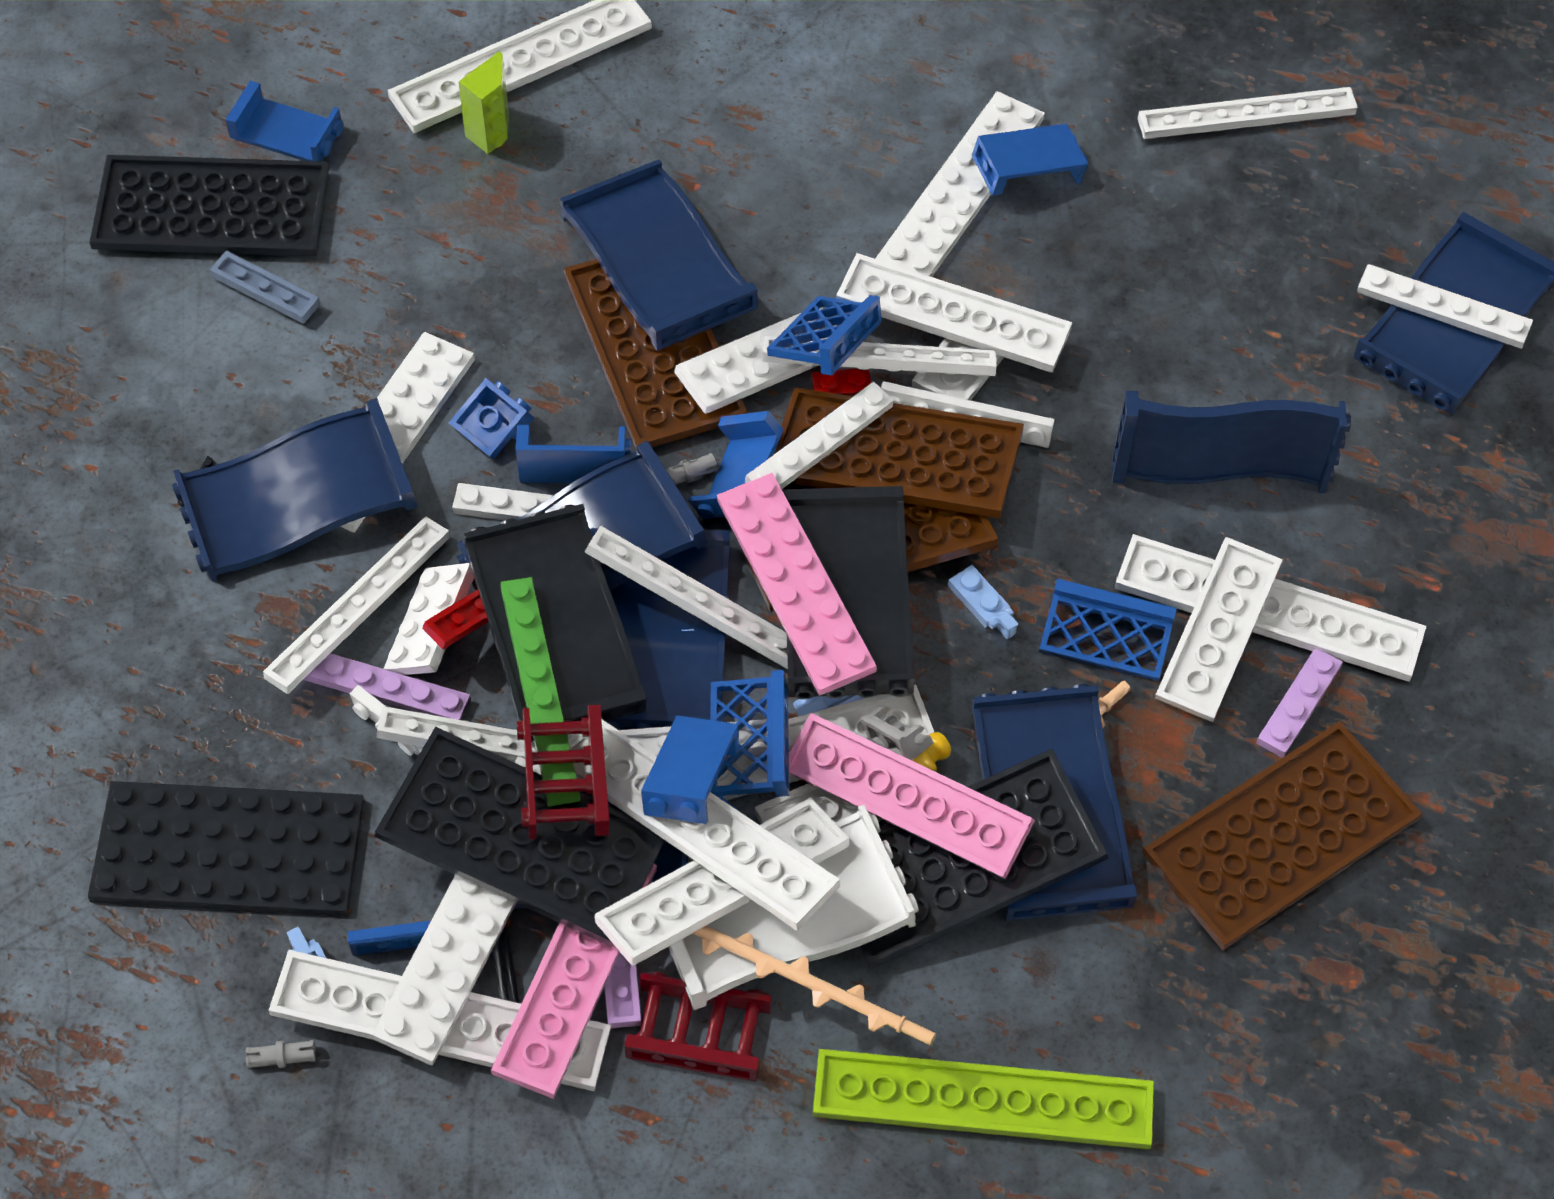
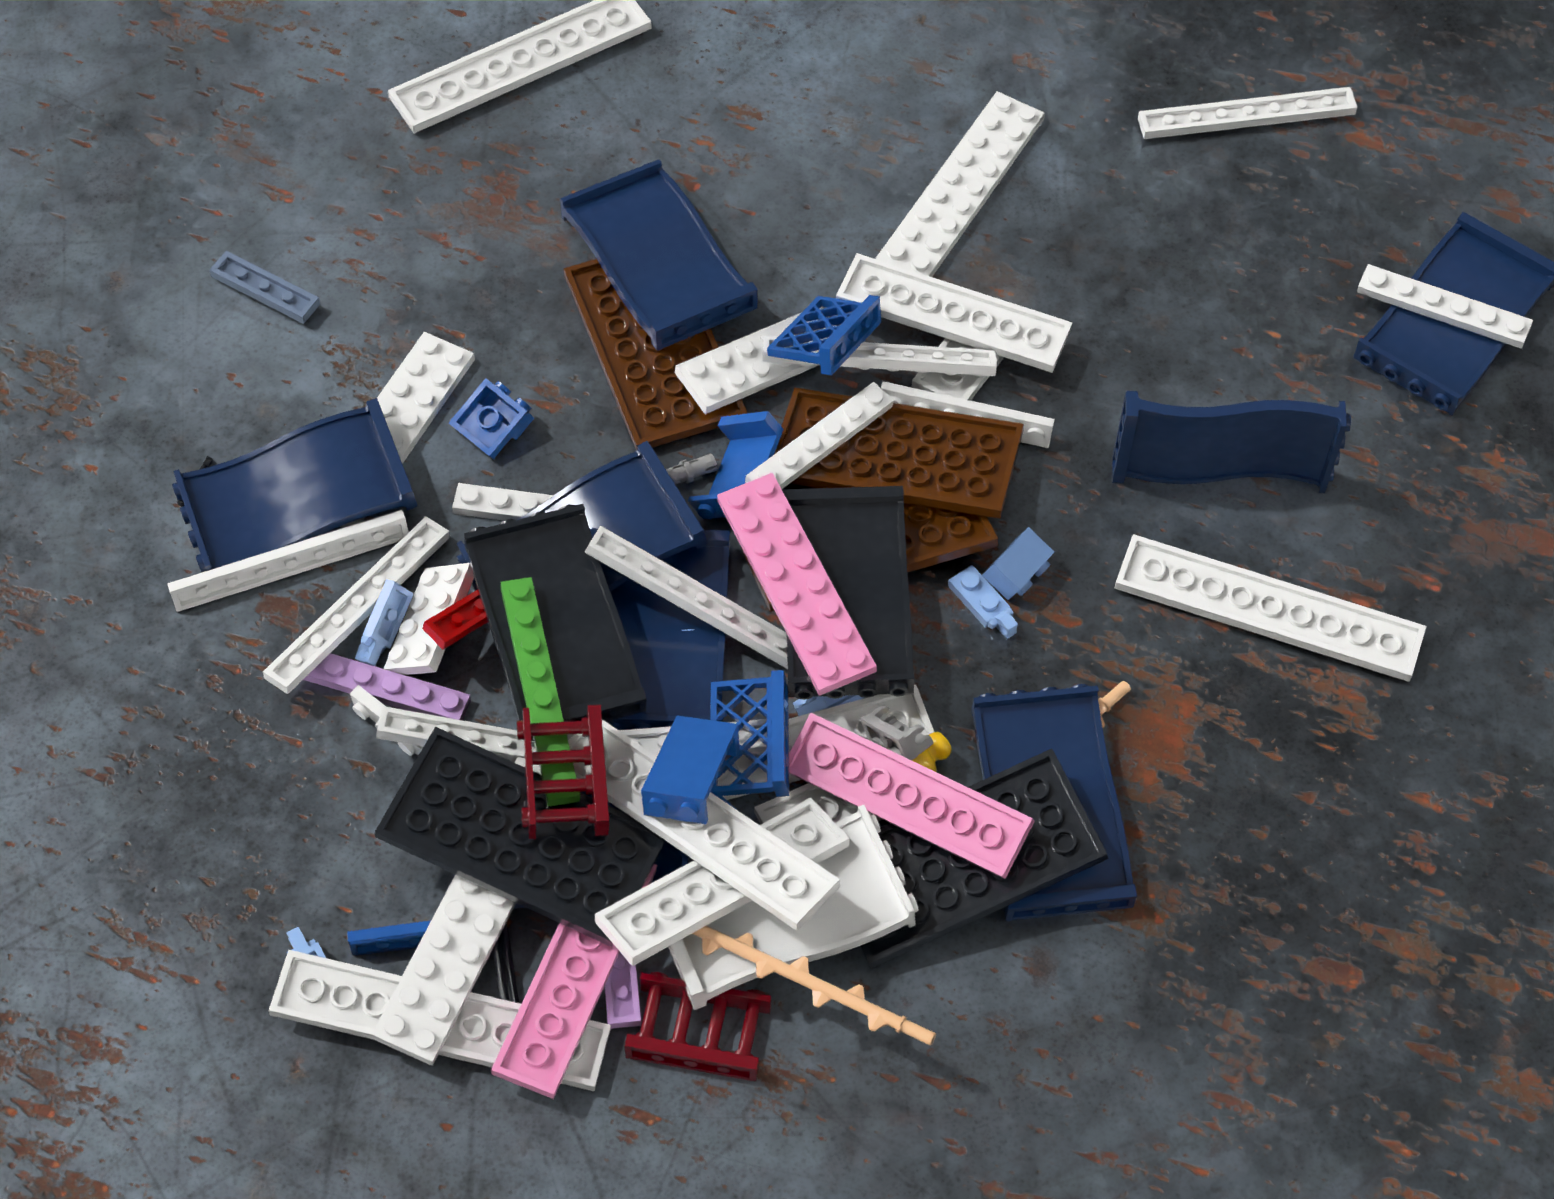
(210, 205): black plate -> none
(227, 848): black plate -> none
(280, 1054): light grey pin -> none
(282, 126): blue panel -> none
(288, 561): none -> white plate
(383, 622): none -> light blue hinge
(485, 104): lime slope -> none
(563, 462): blue panel -> none
(842, 382): red plate -> none
(984, 1099): lime plate -> none
(1018, 563): none -> medium blue brick
(1028, 154): blue panel -> none
(1112, 605): blue fence -> none
(1218, 629): white plate -> none
(1281, 834): reddish brown plate -> none
(1299, 703): lavender plate -> none

